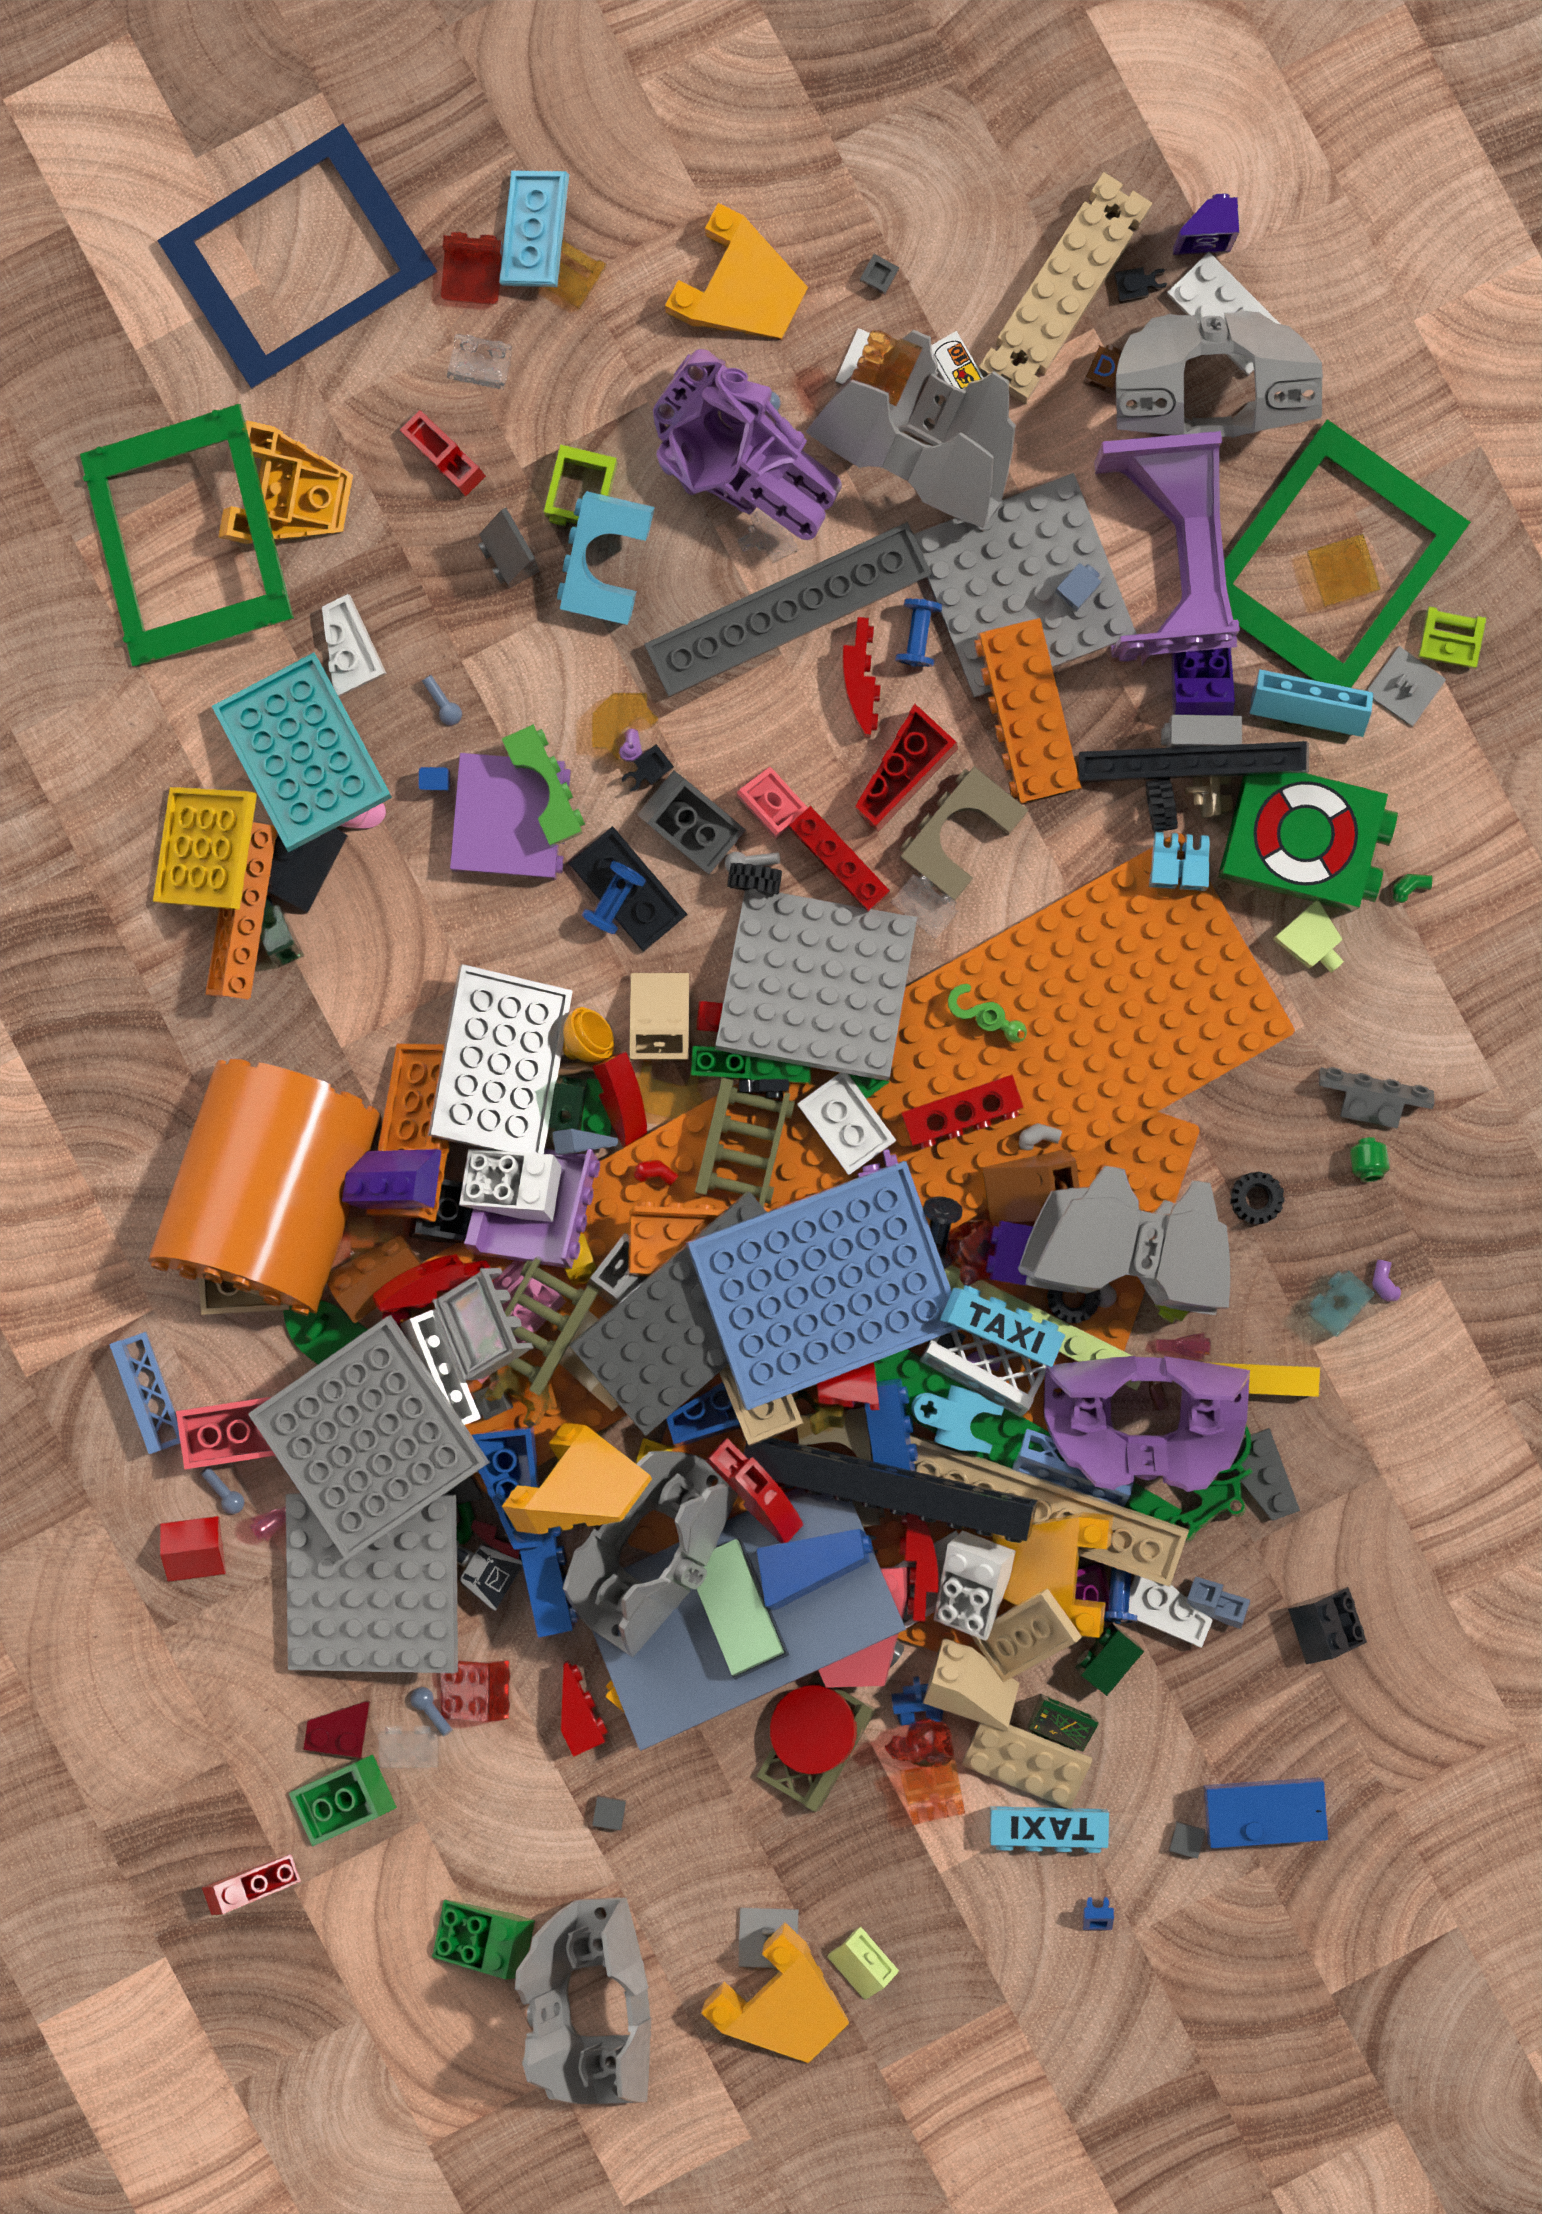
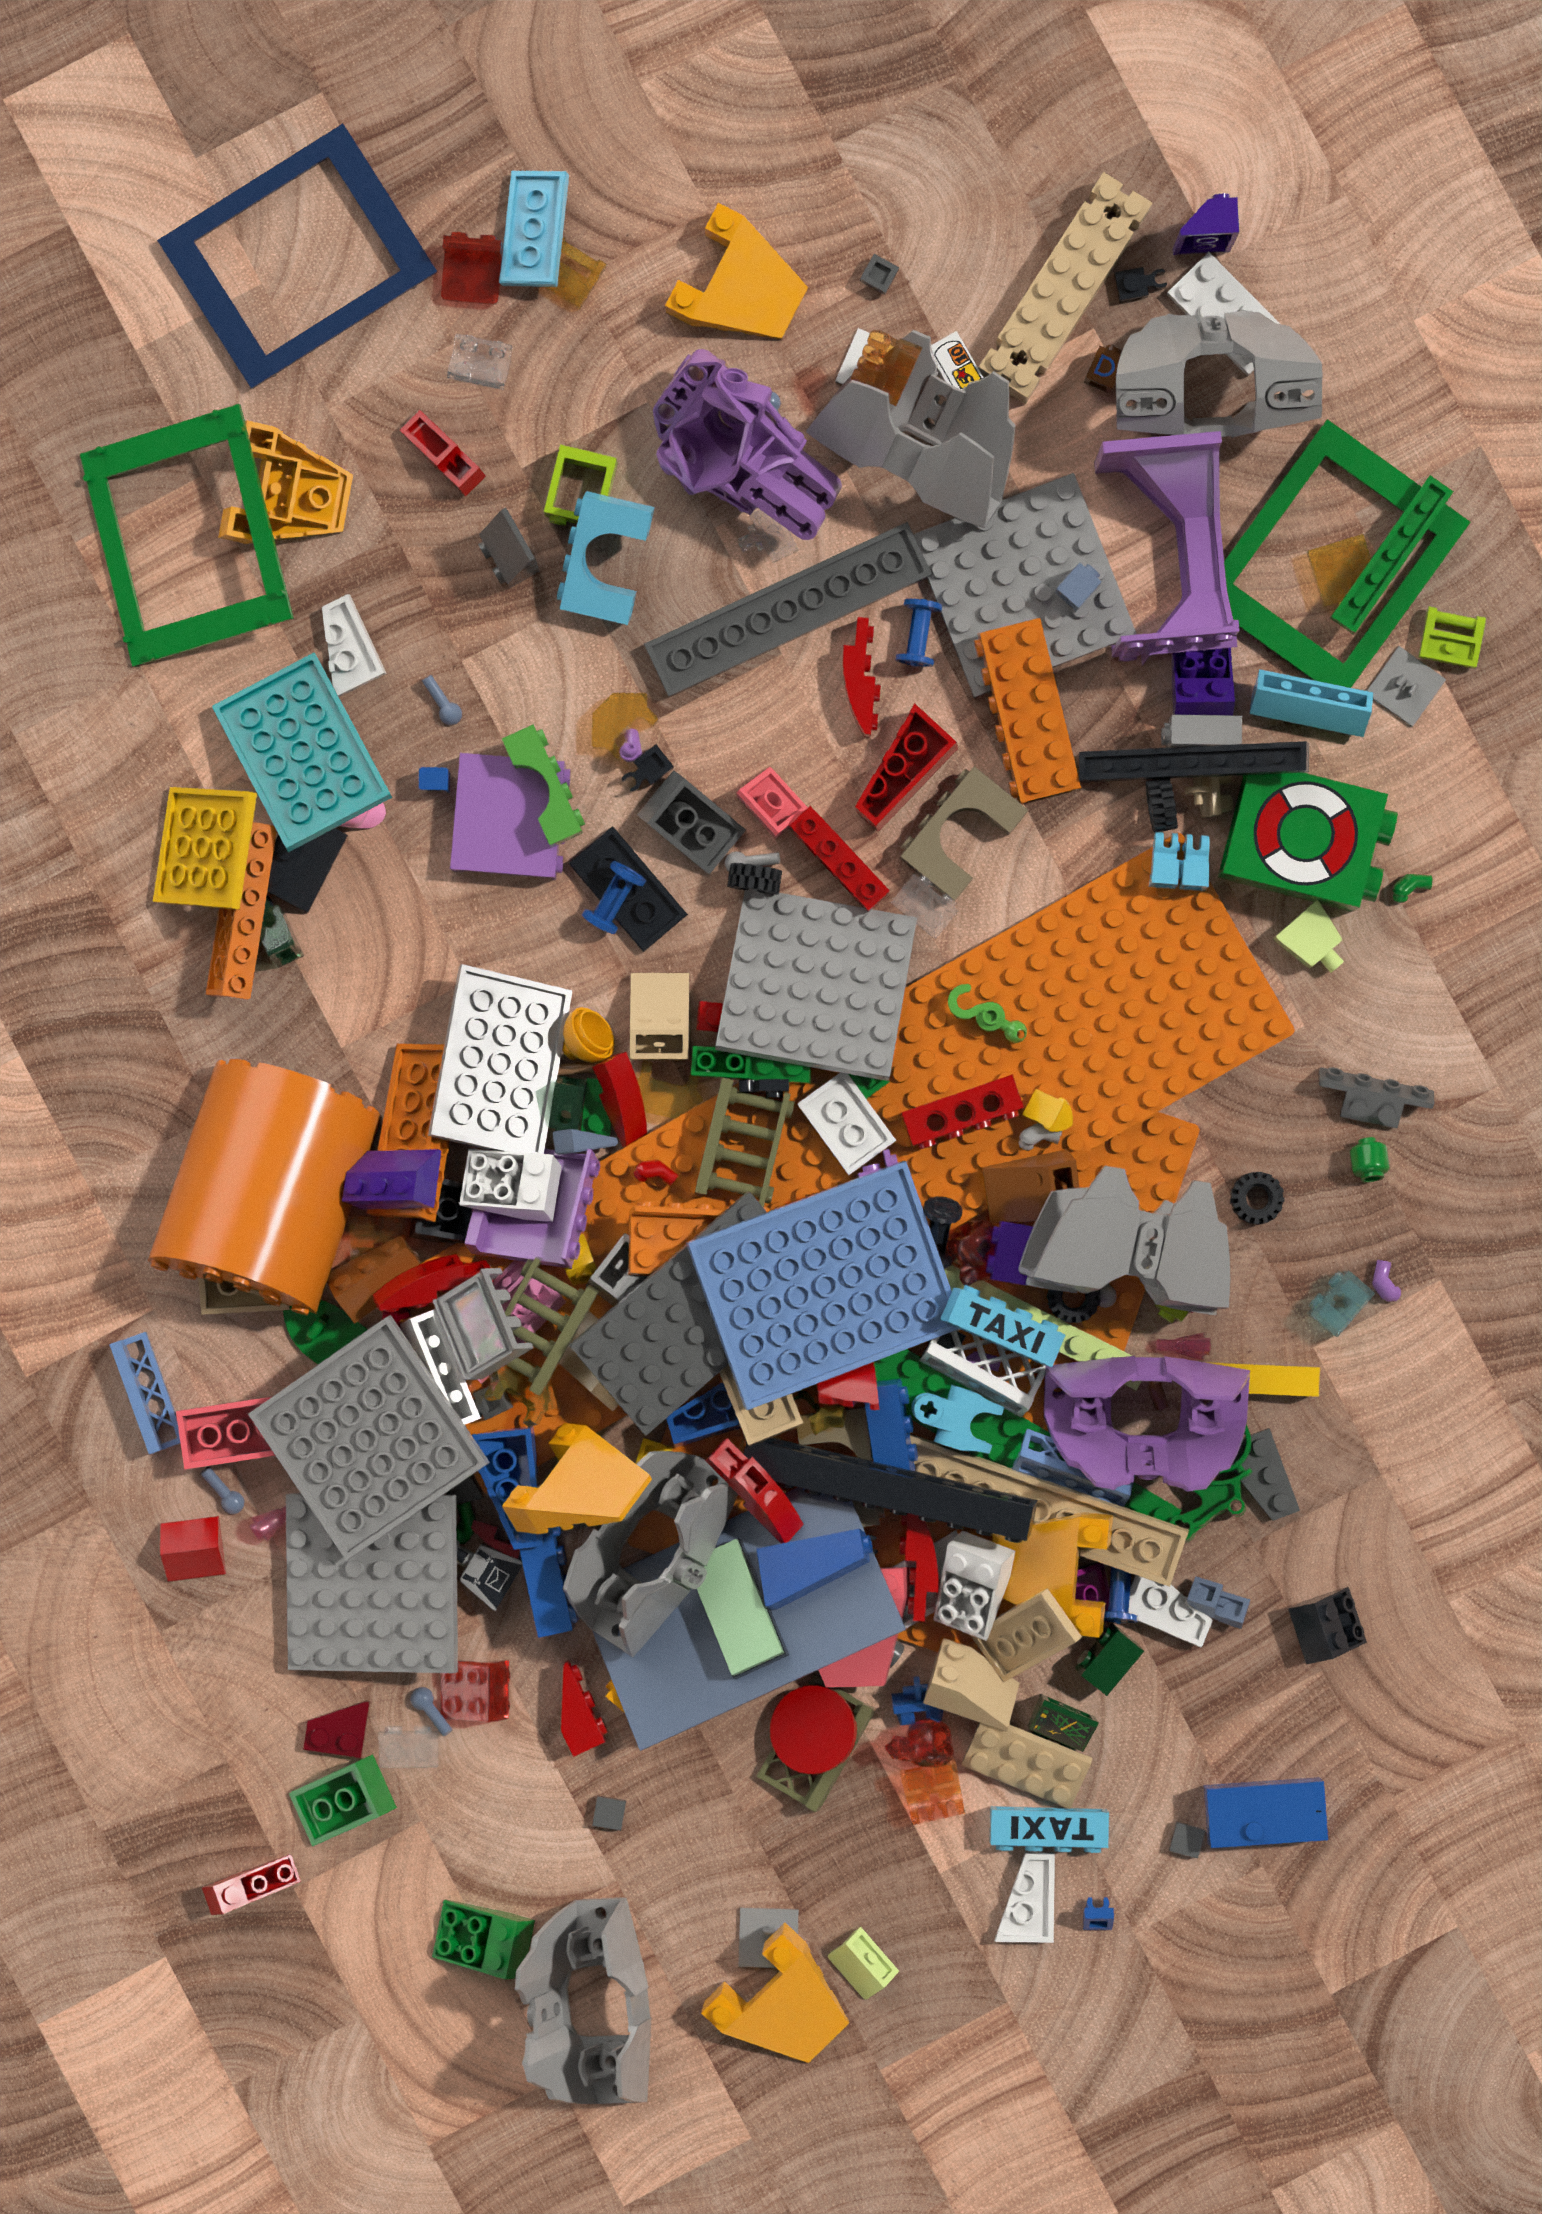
(1031, 1902): none -> white wing
(1049, 1111): none -> yellow tile
(1391, 554): none -> green plate

